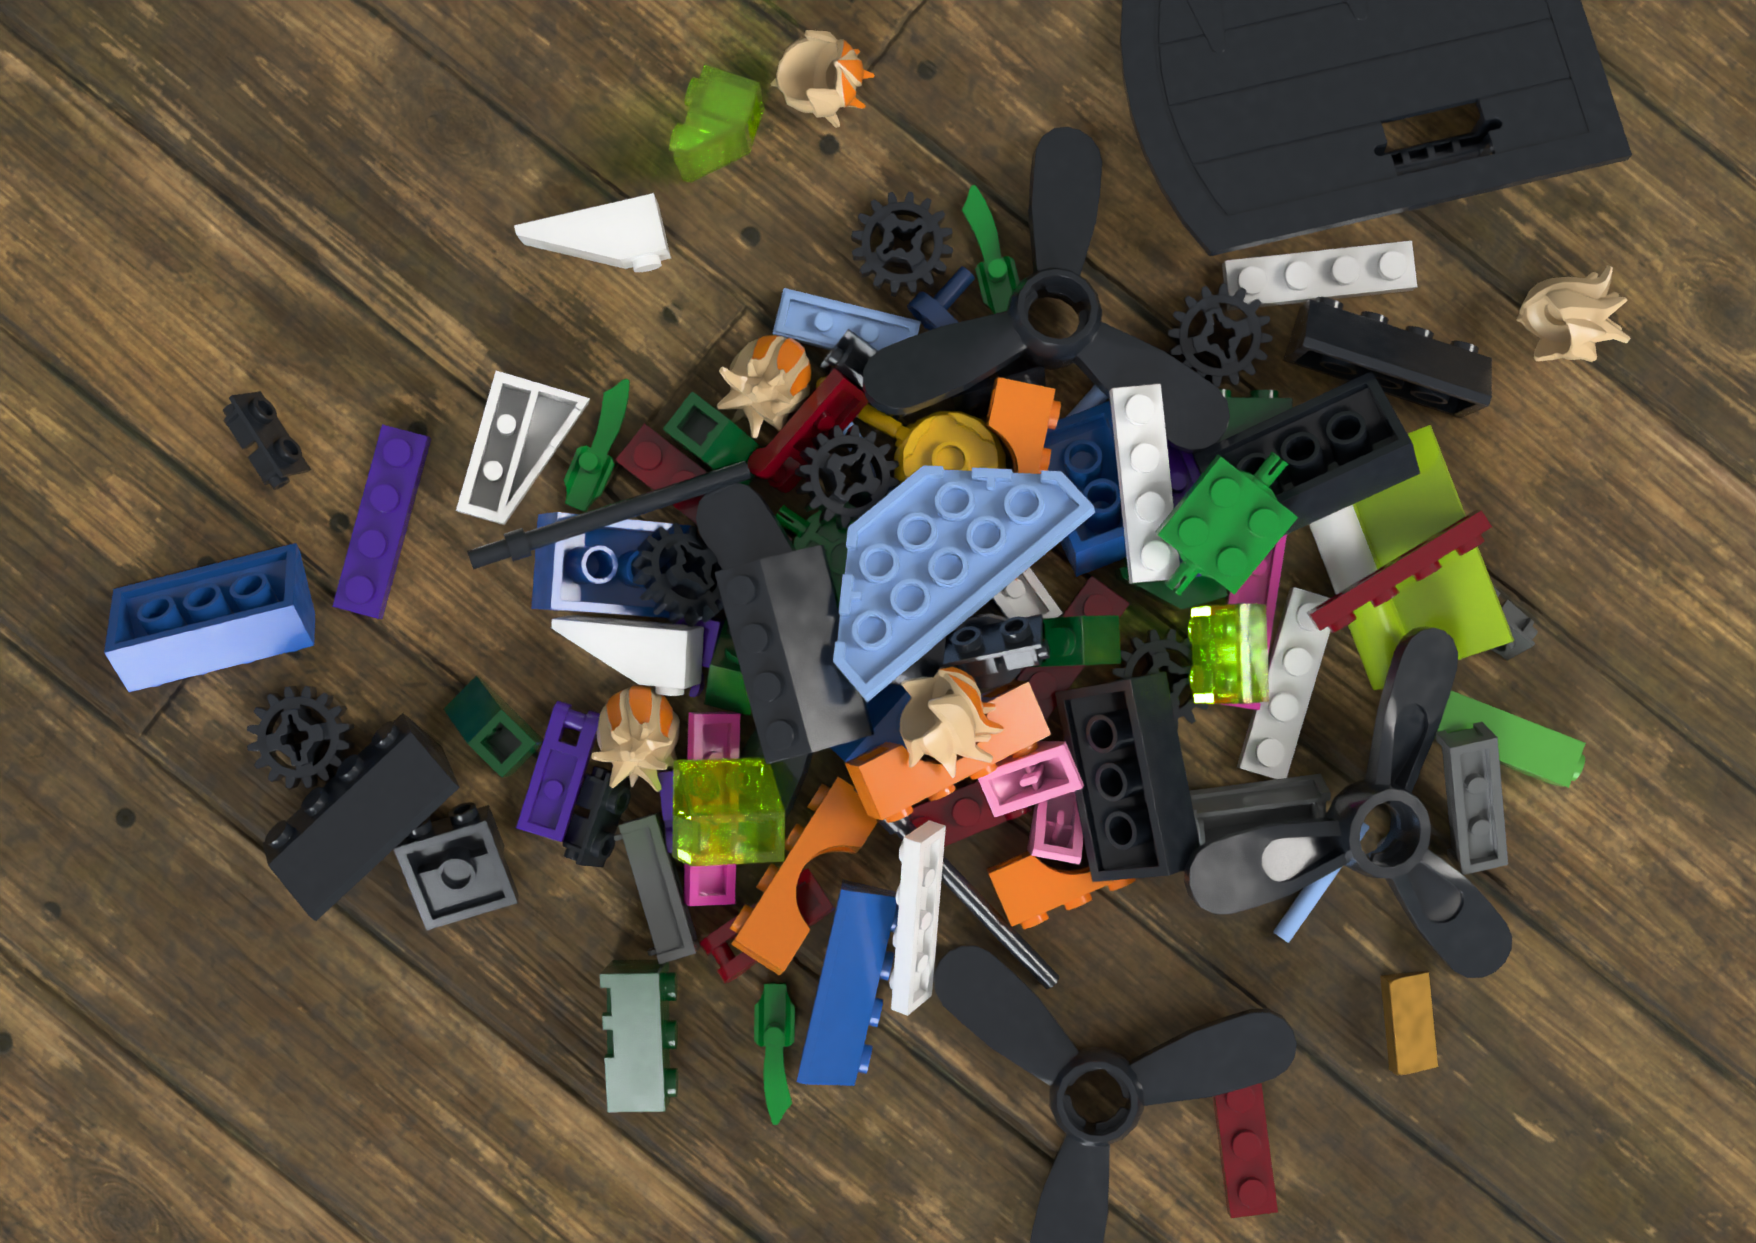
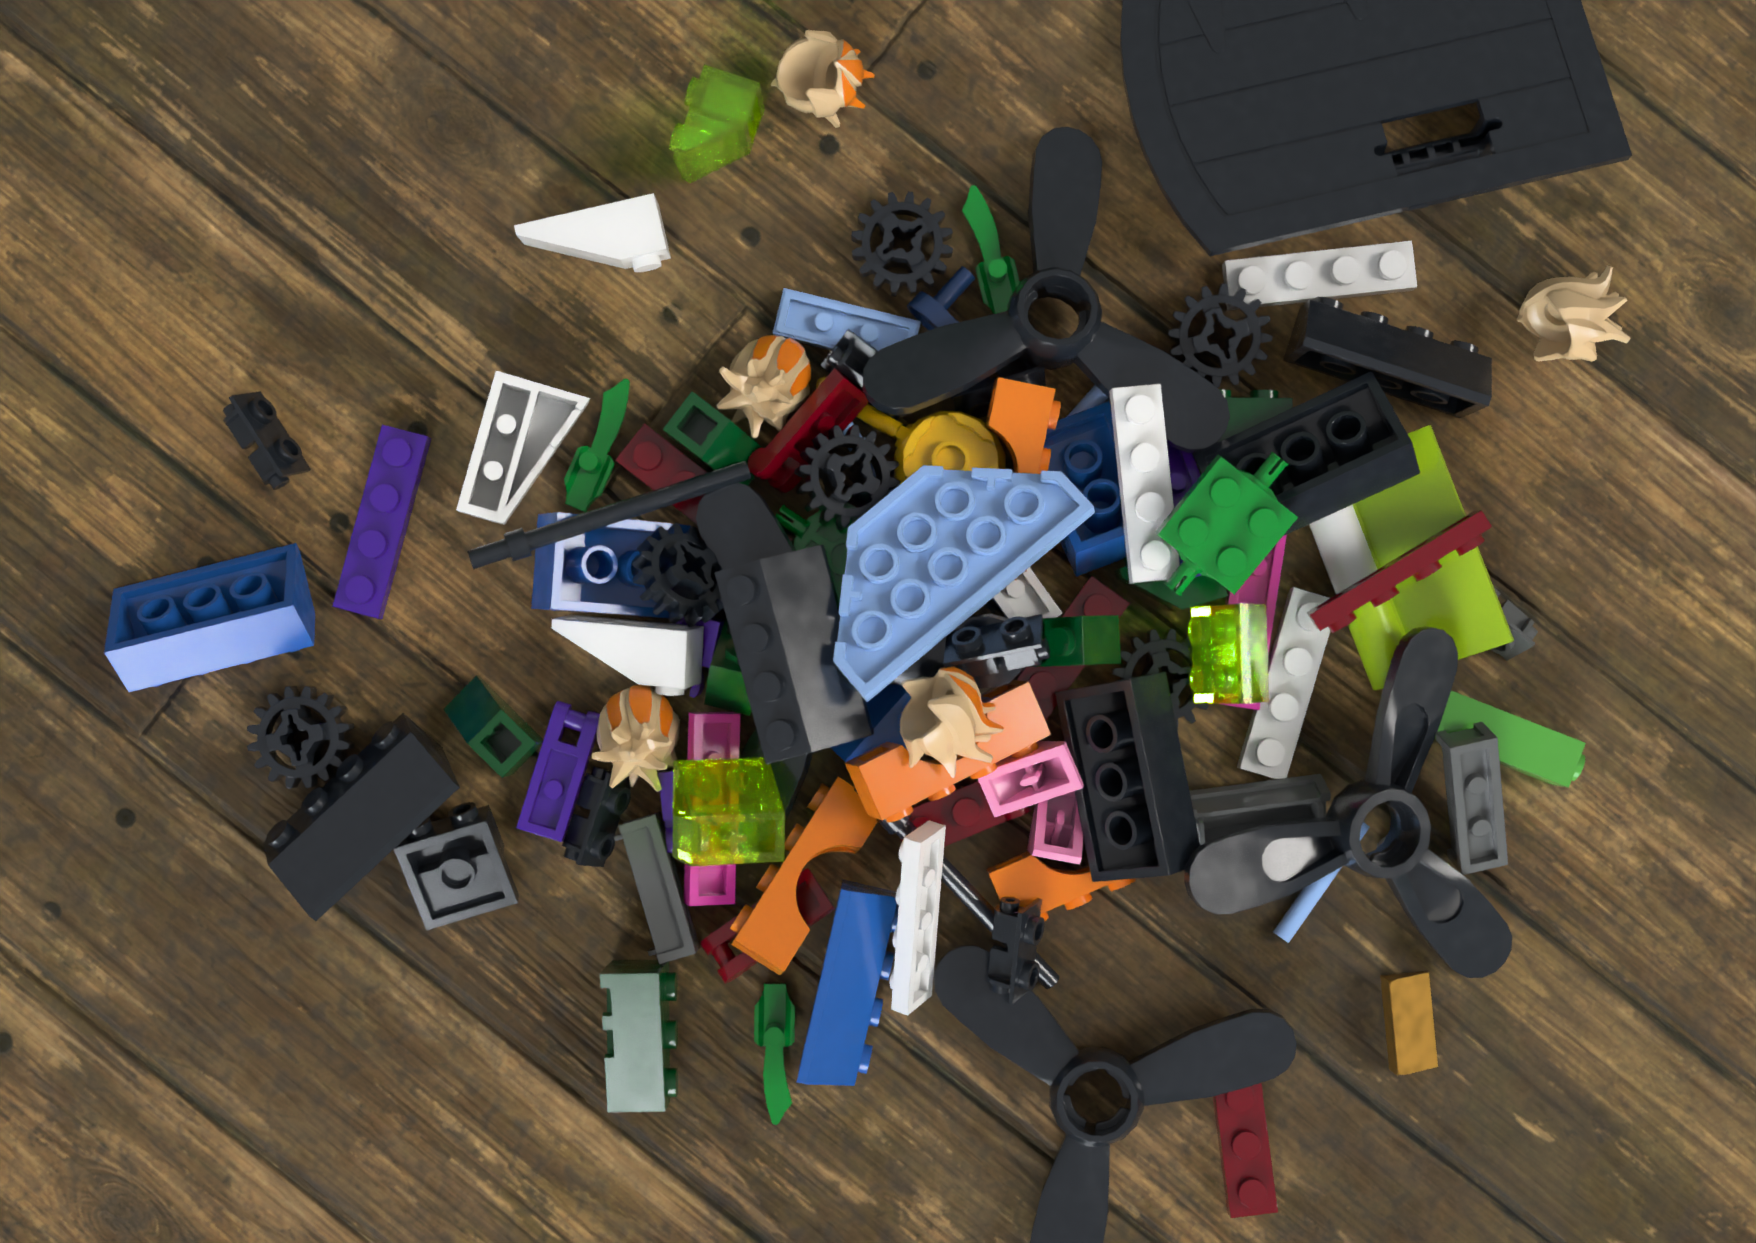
(1014, 968): none -> black hinge

